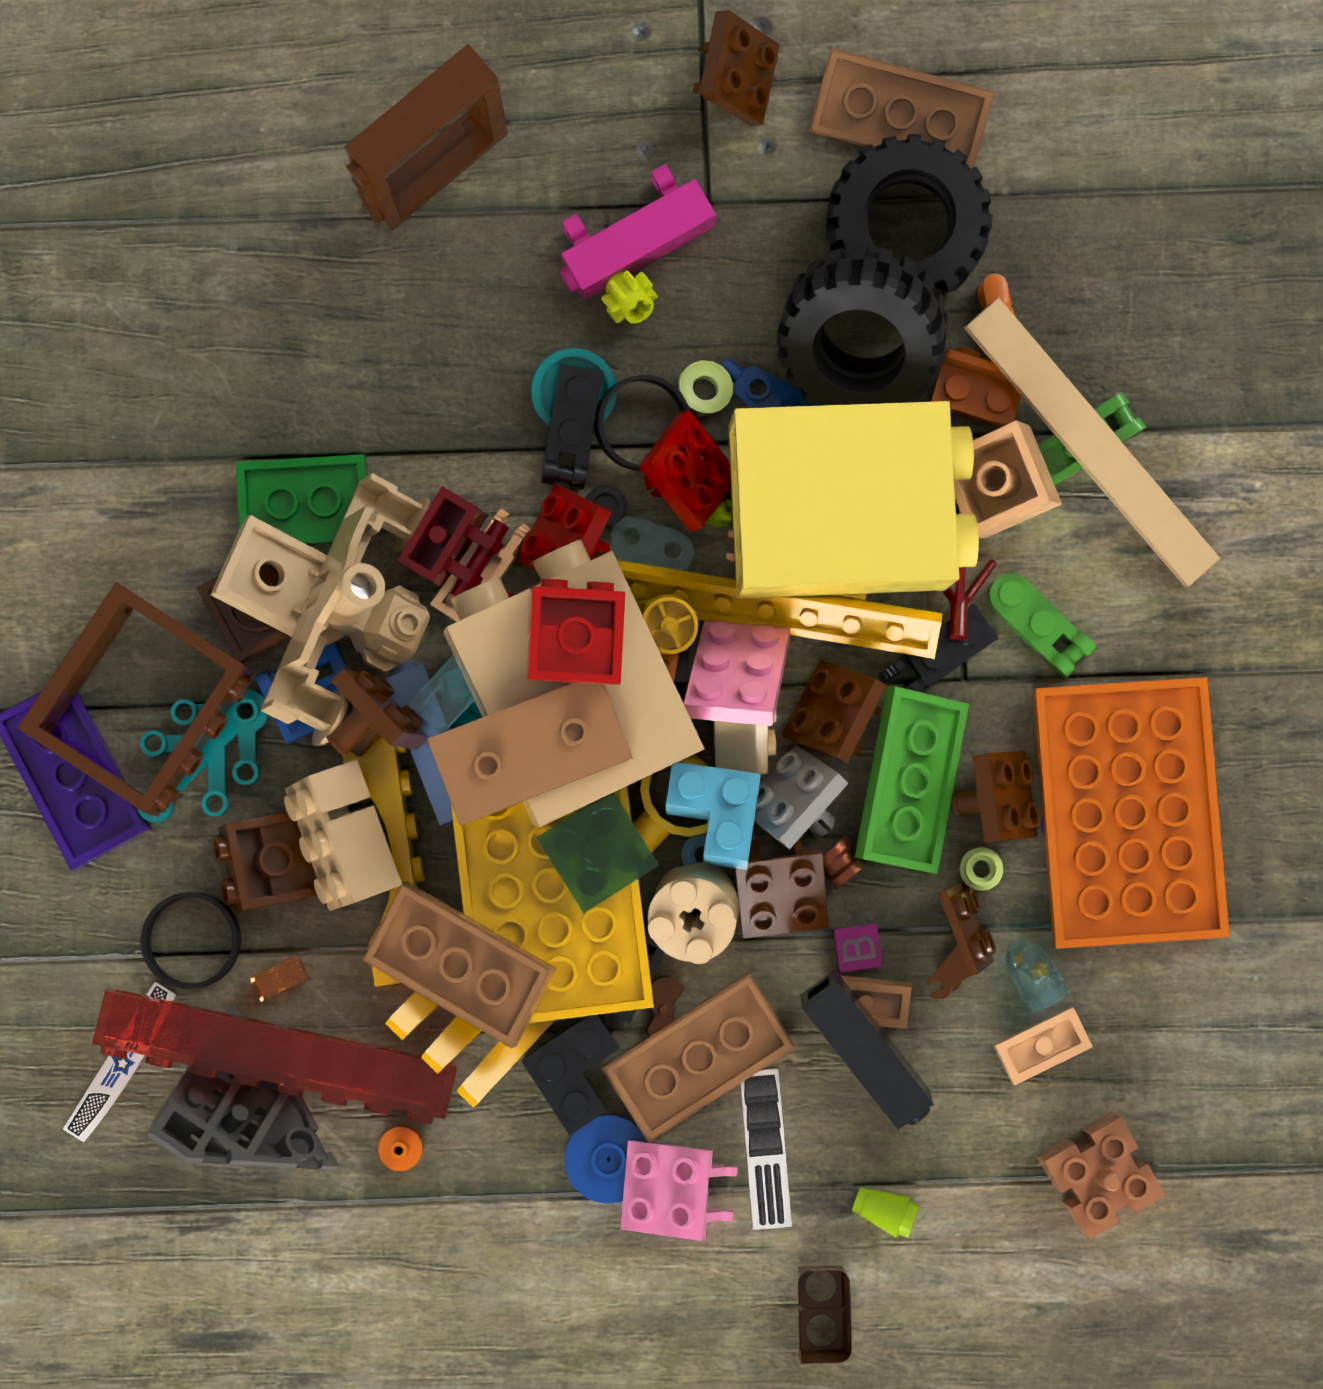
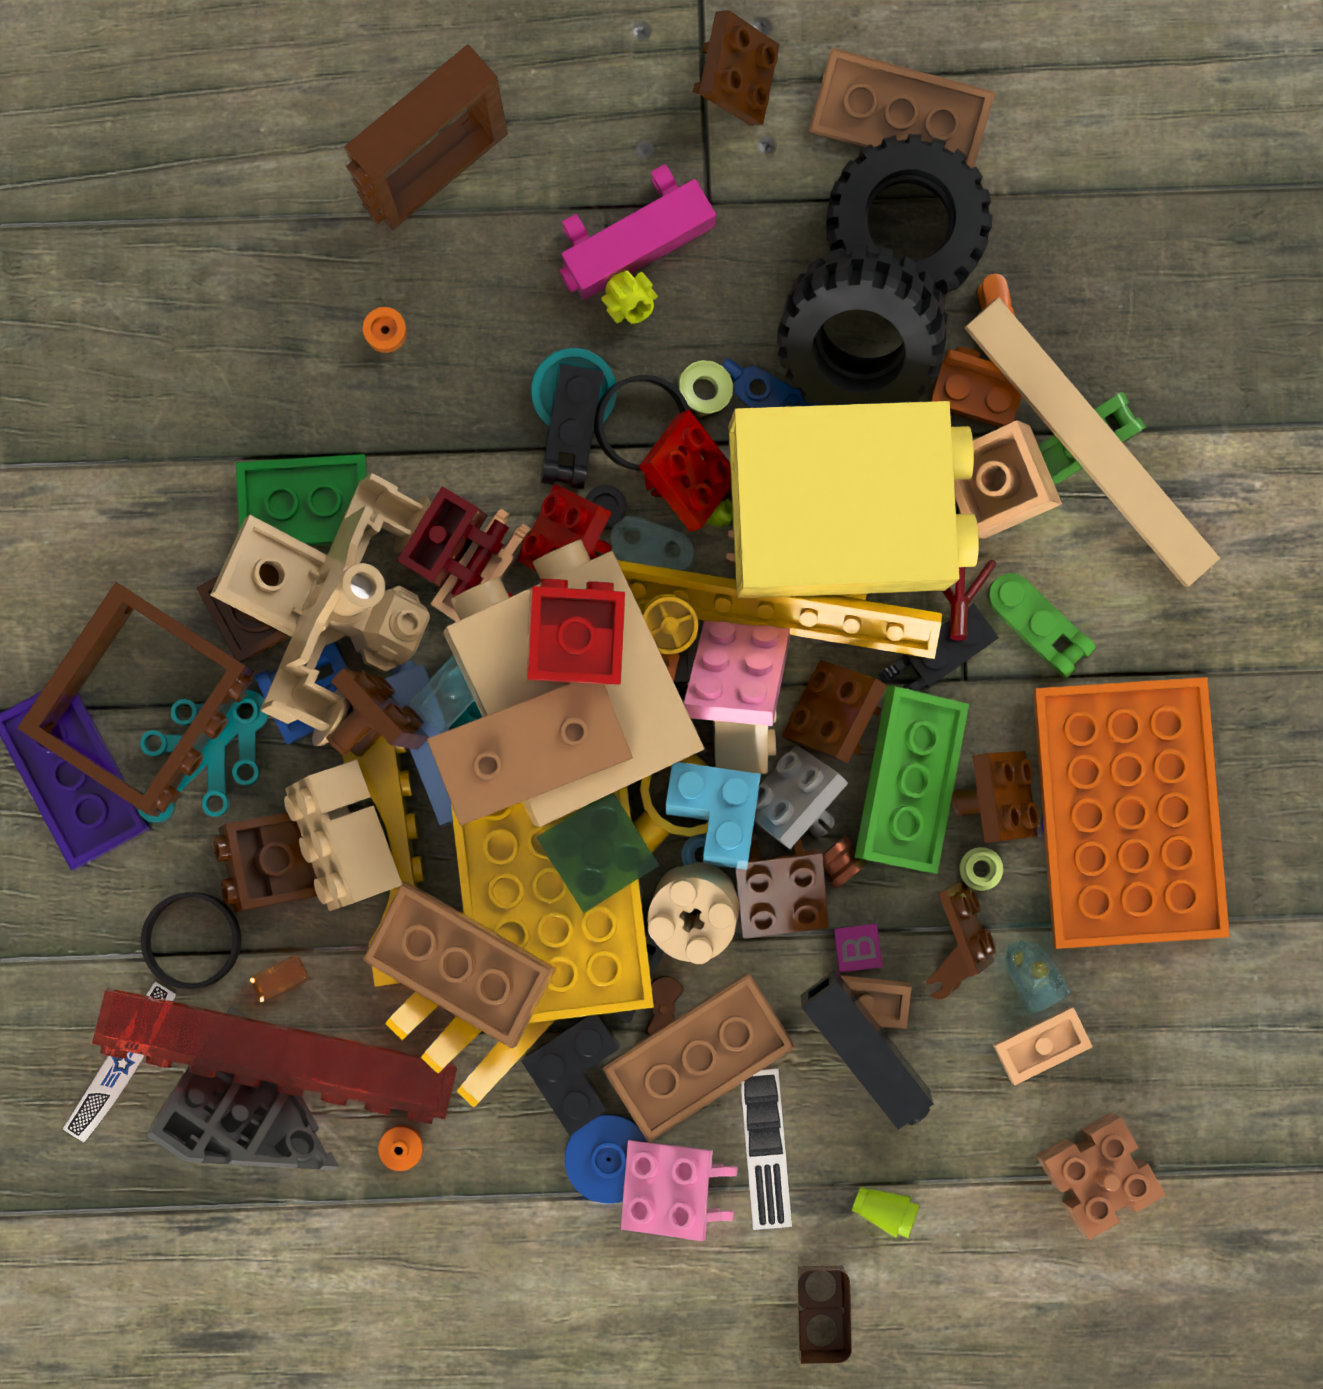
(381, 321): none -> orange tile

